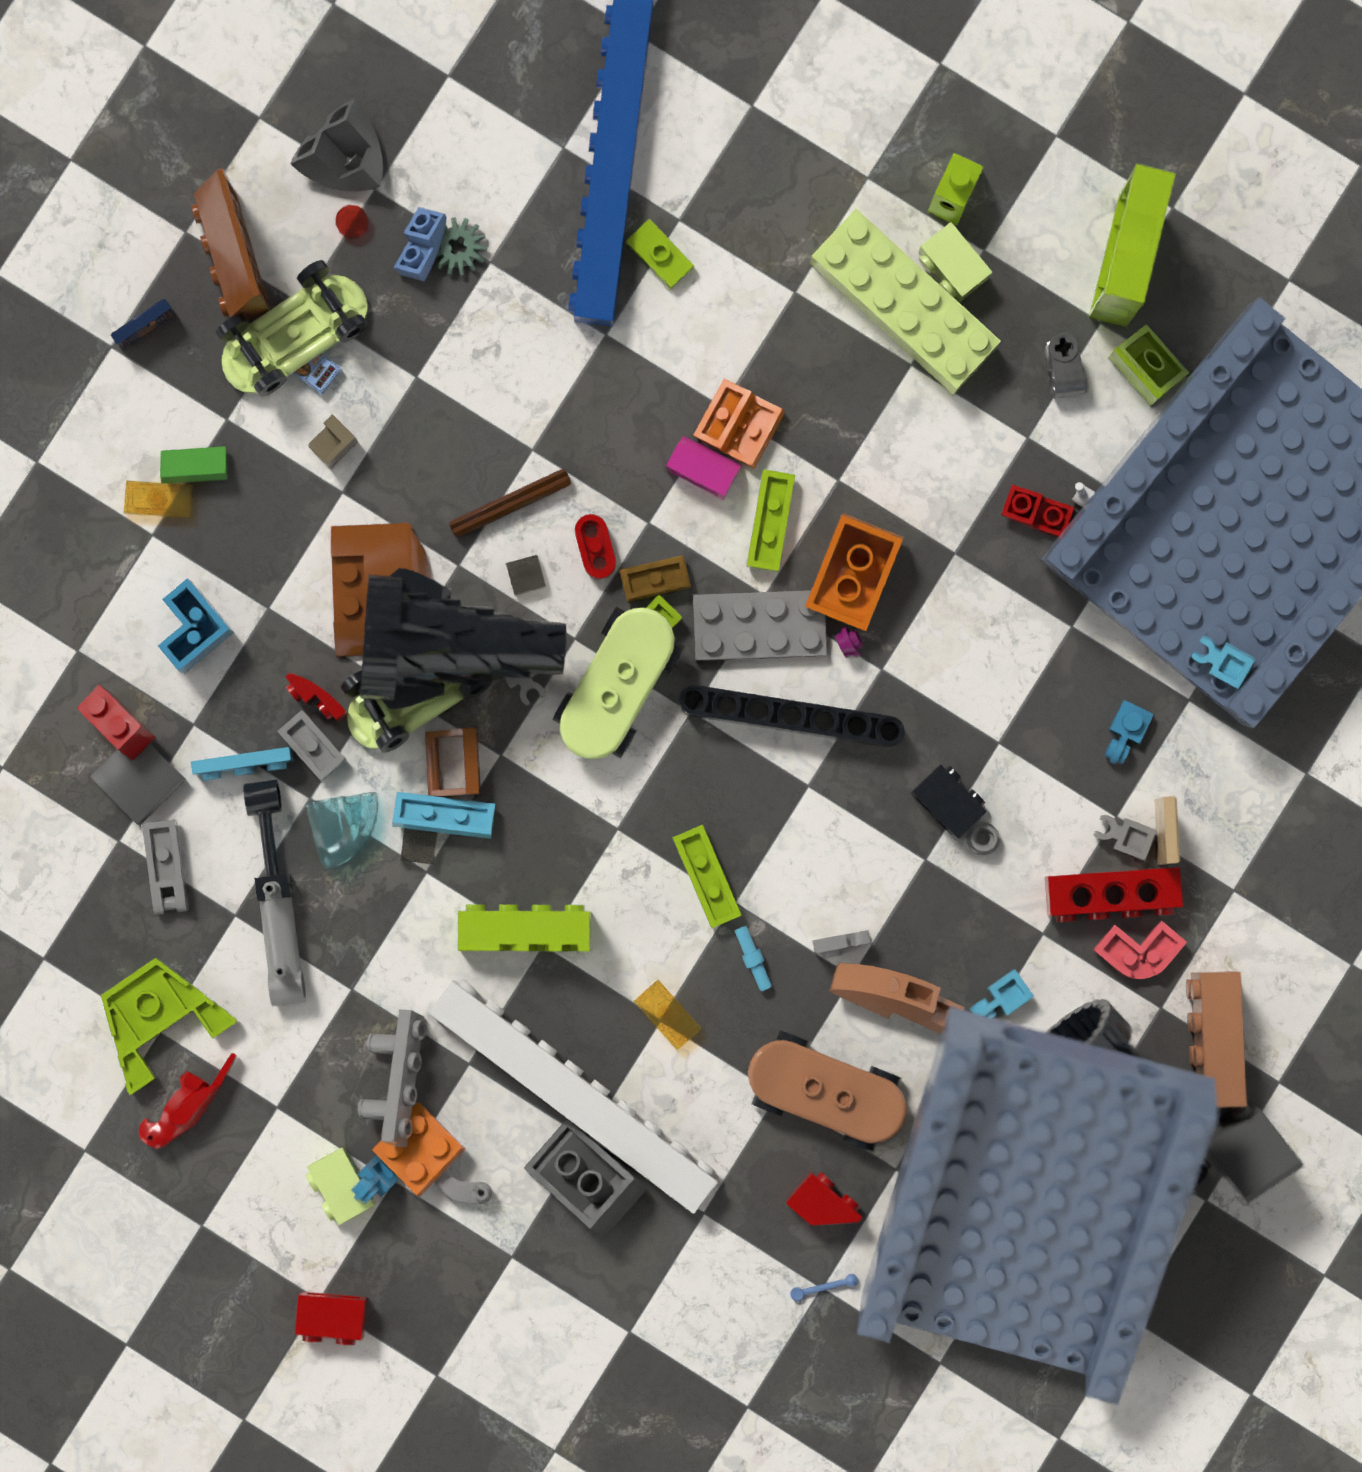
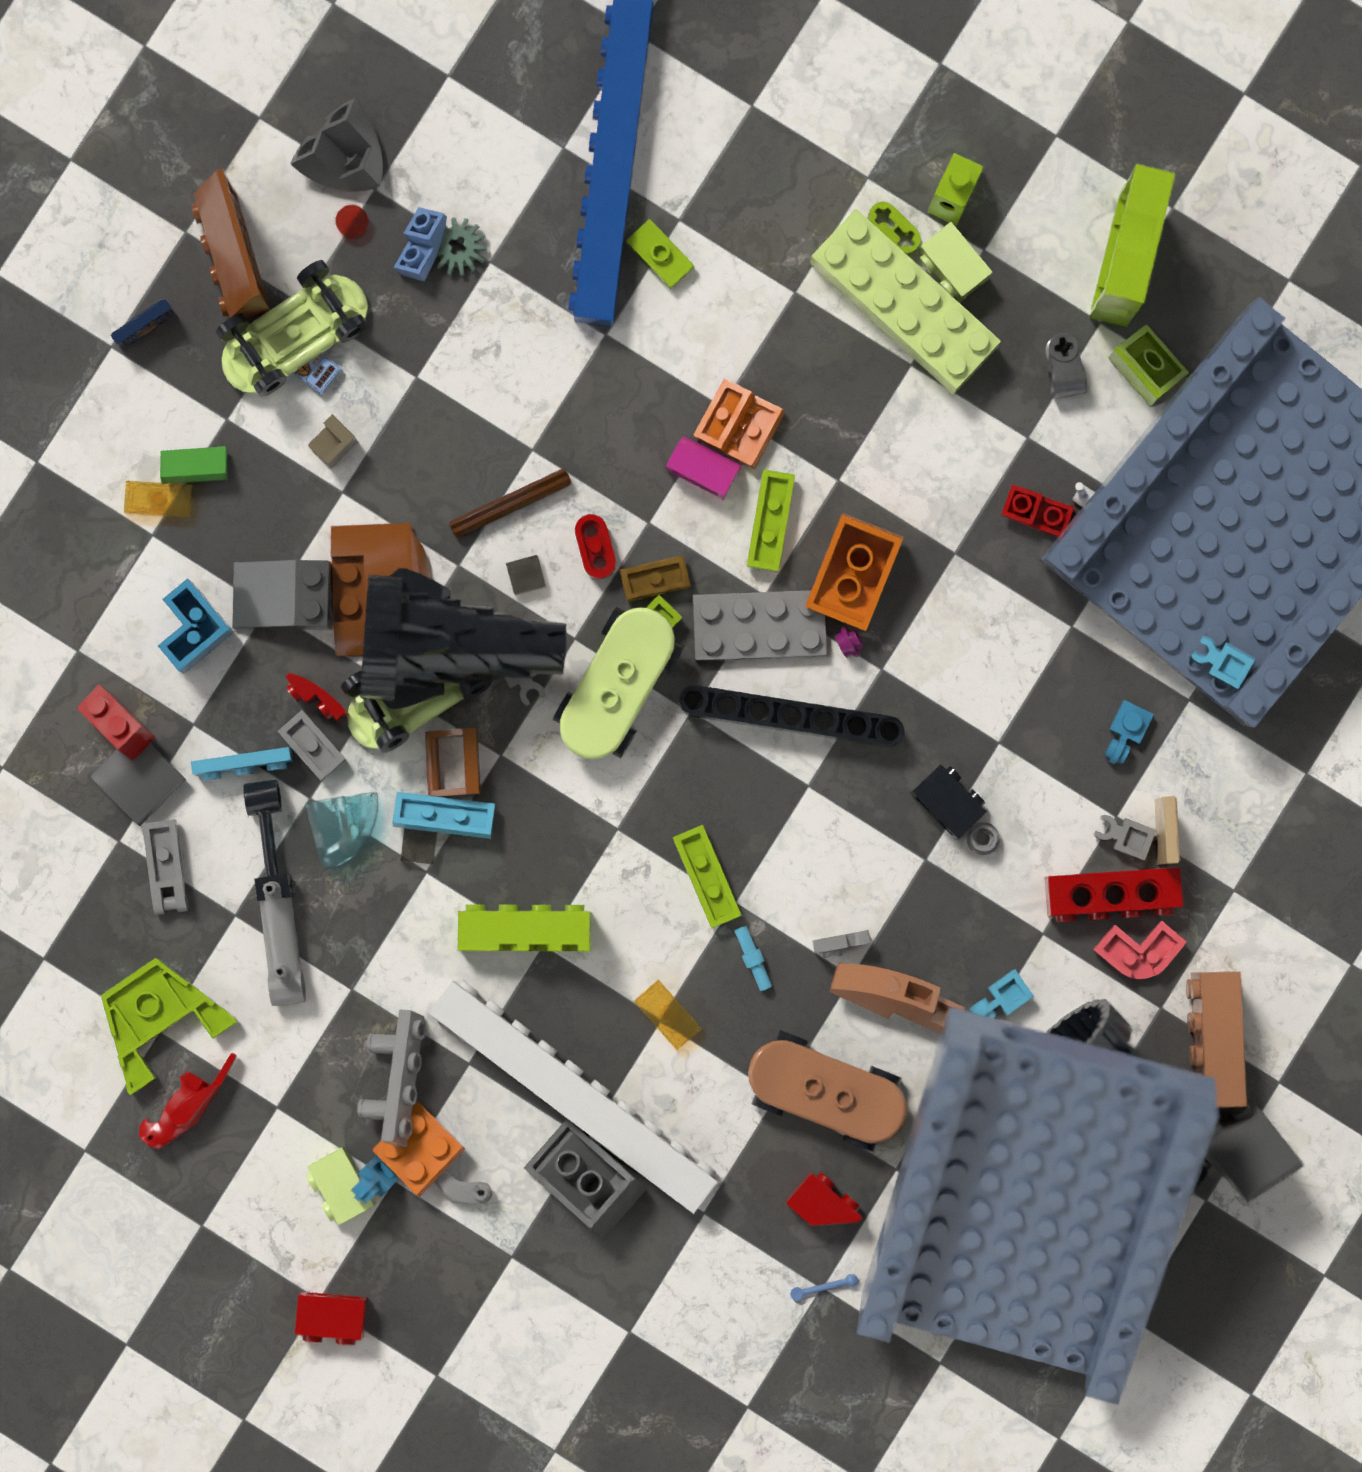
(282, 594): none -> dark grey slope
(899, 223): none -> lime beam

